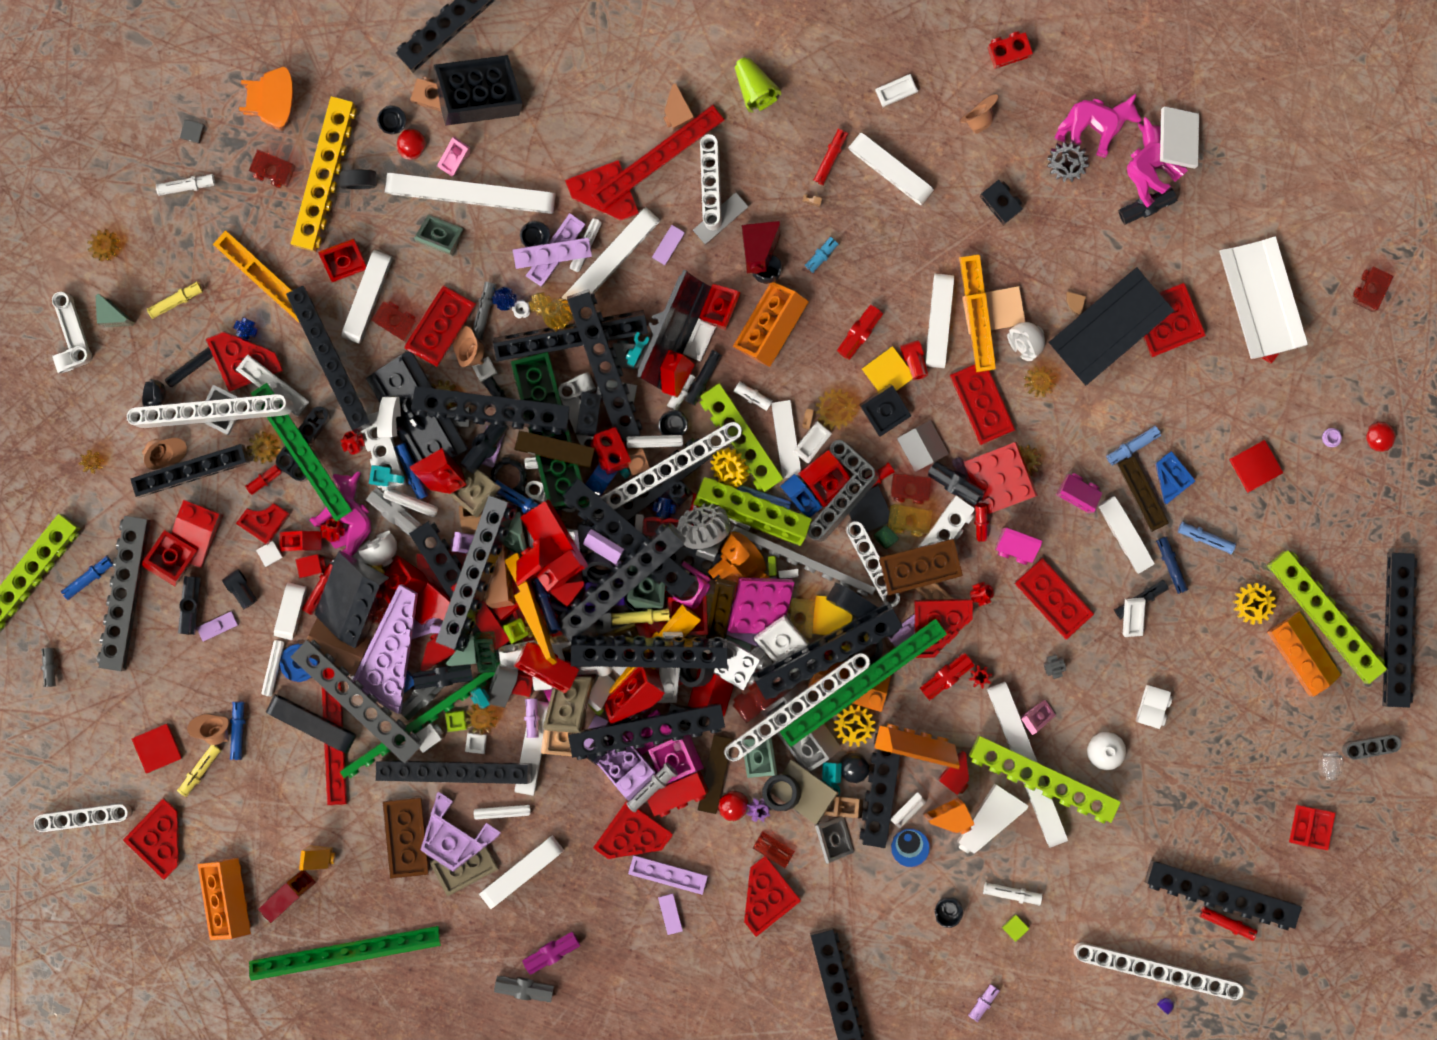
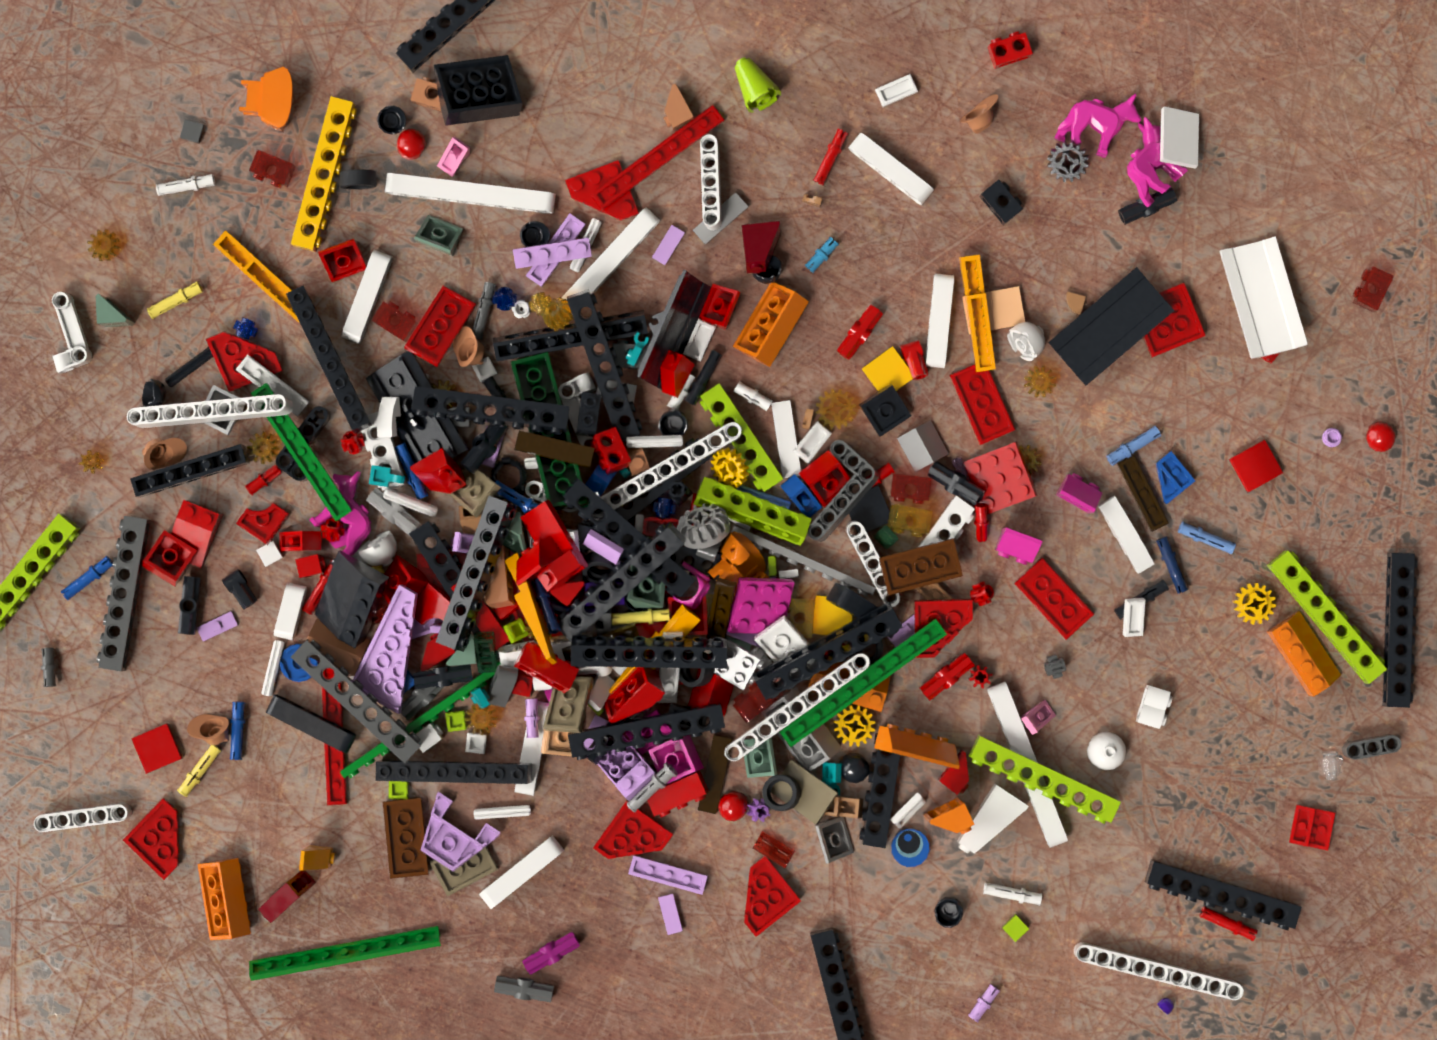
(398, 790): none -> lime tile

